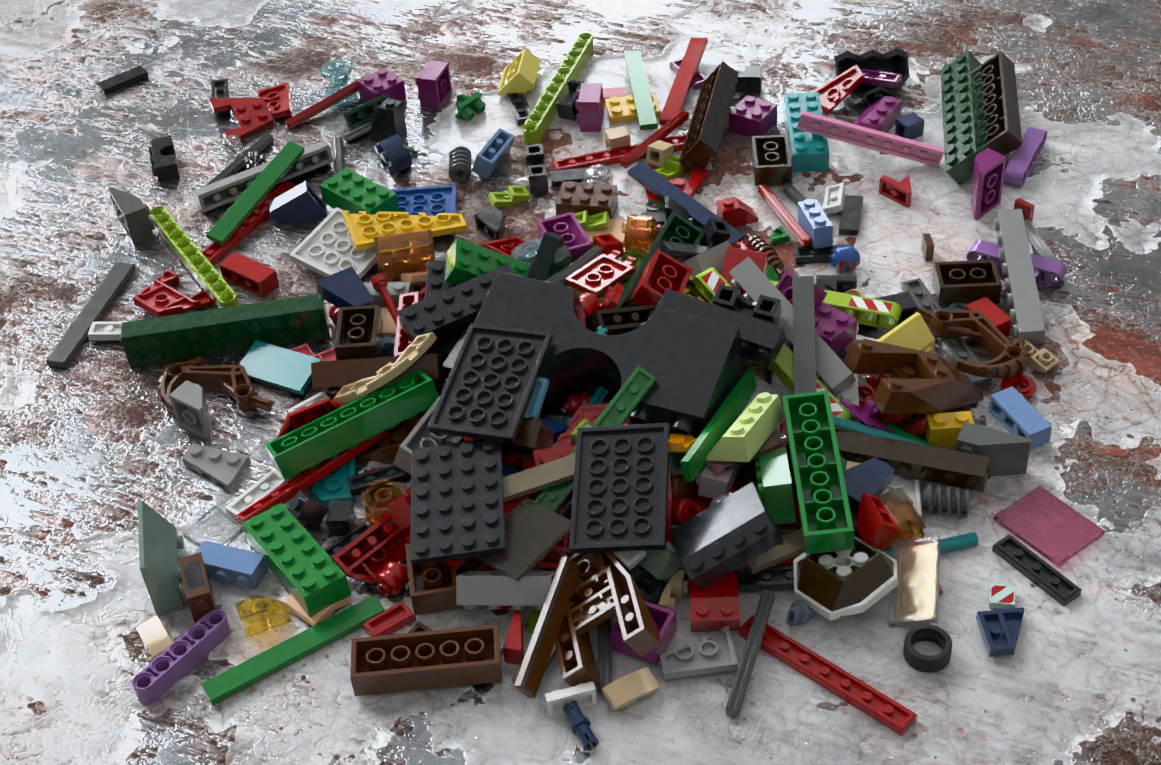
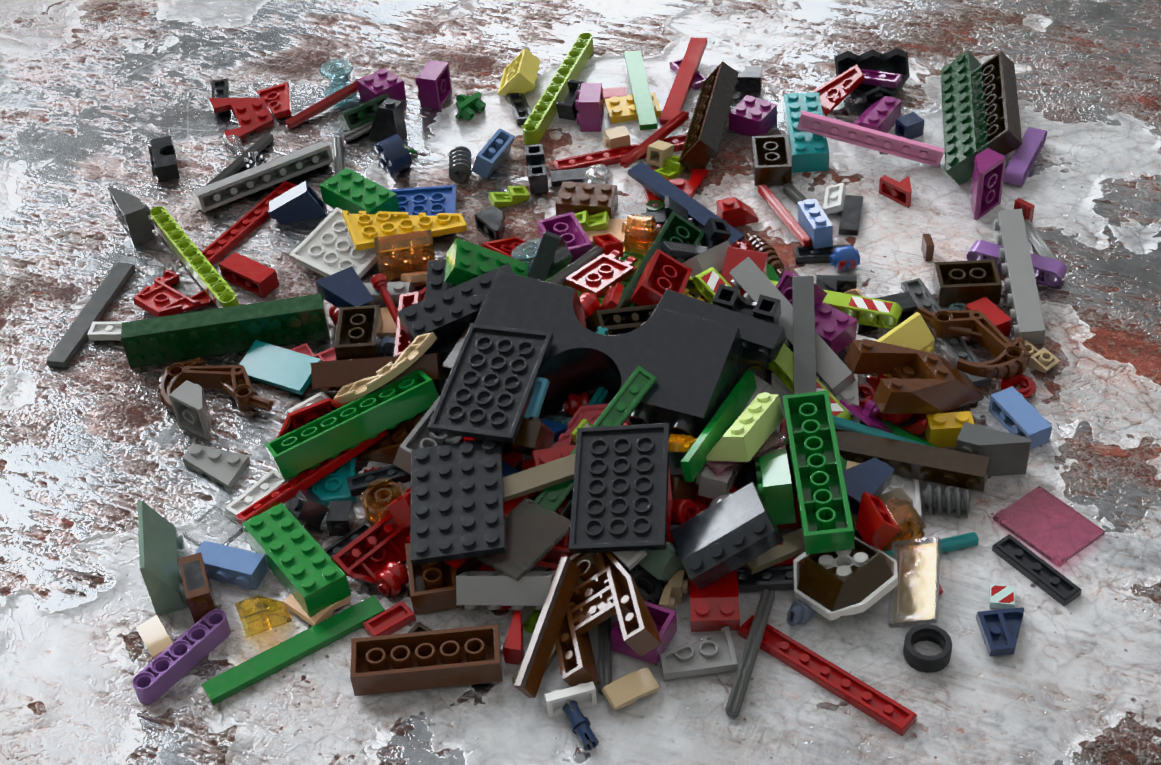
(122, 80): black tile -> none
(255, 193): green tile -> none
(779, 236): green tile -> none

